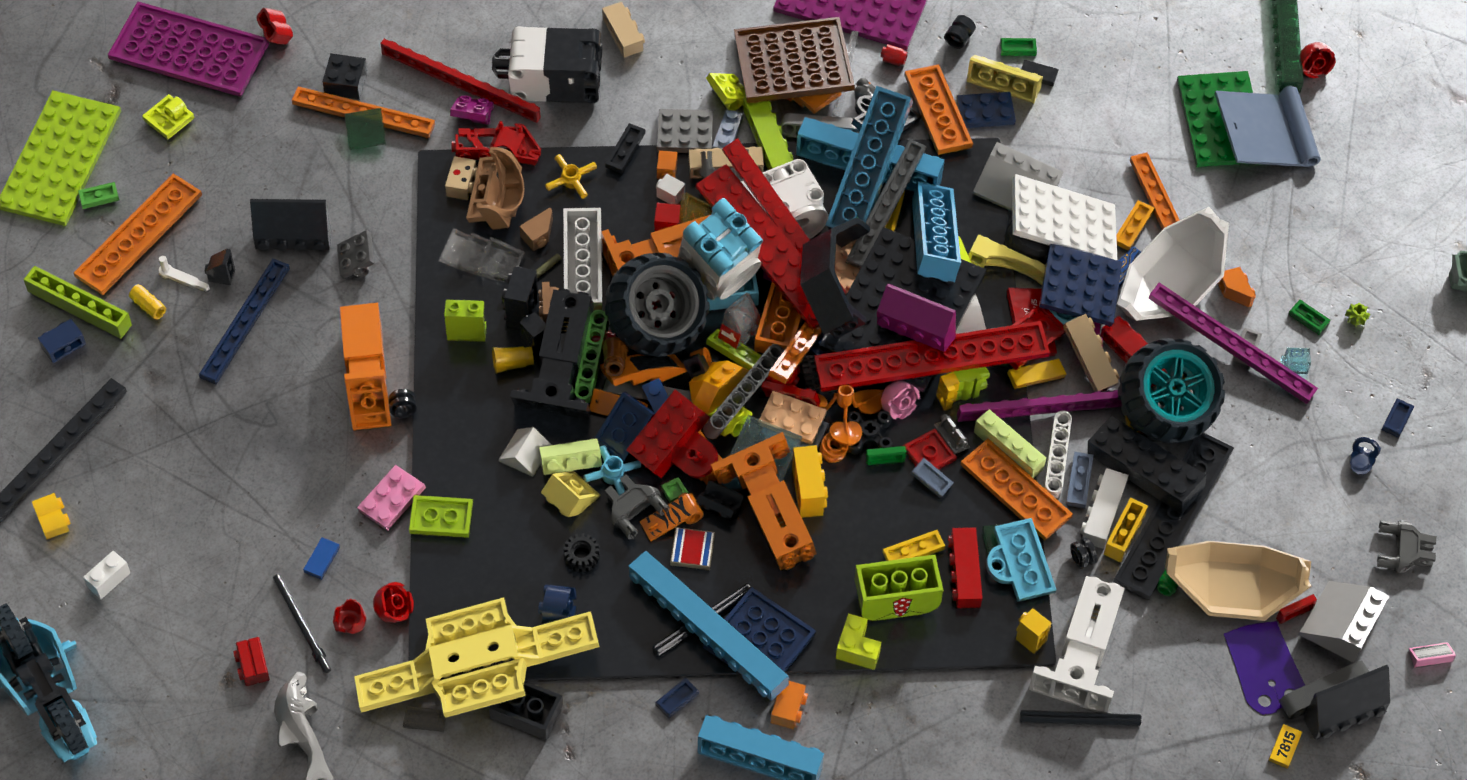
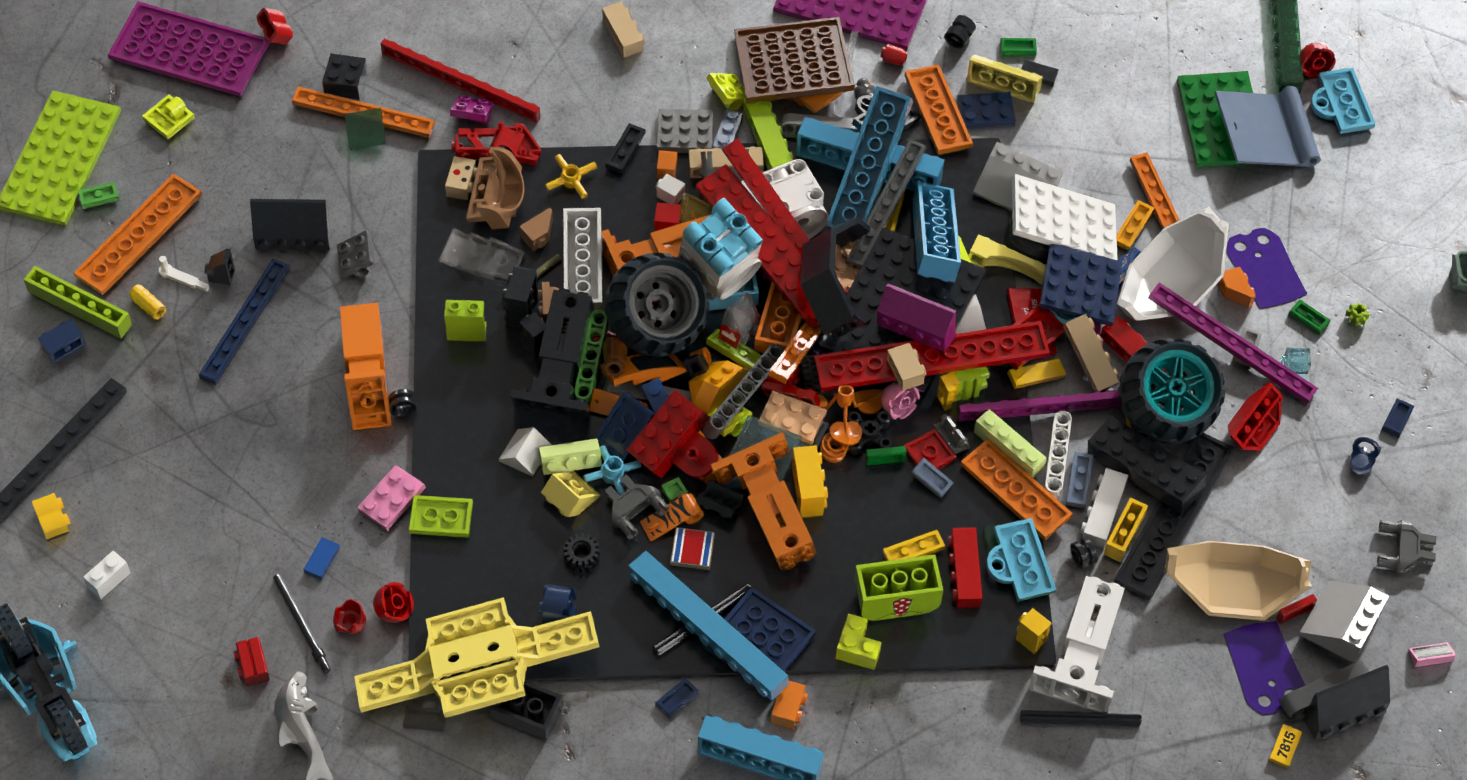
(511, 358): yellow plant -> none
(552, 64): black piece -> none
(906, 366): none -> tan brick
(1166, 585): green brick -> none
(1257, 419): none -> red wedge
(1269, 275): none -> dark purple piece
(1342, 101): none -> medium azure plate

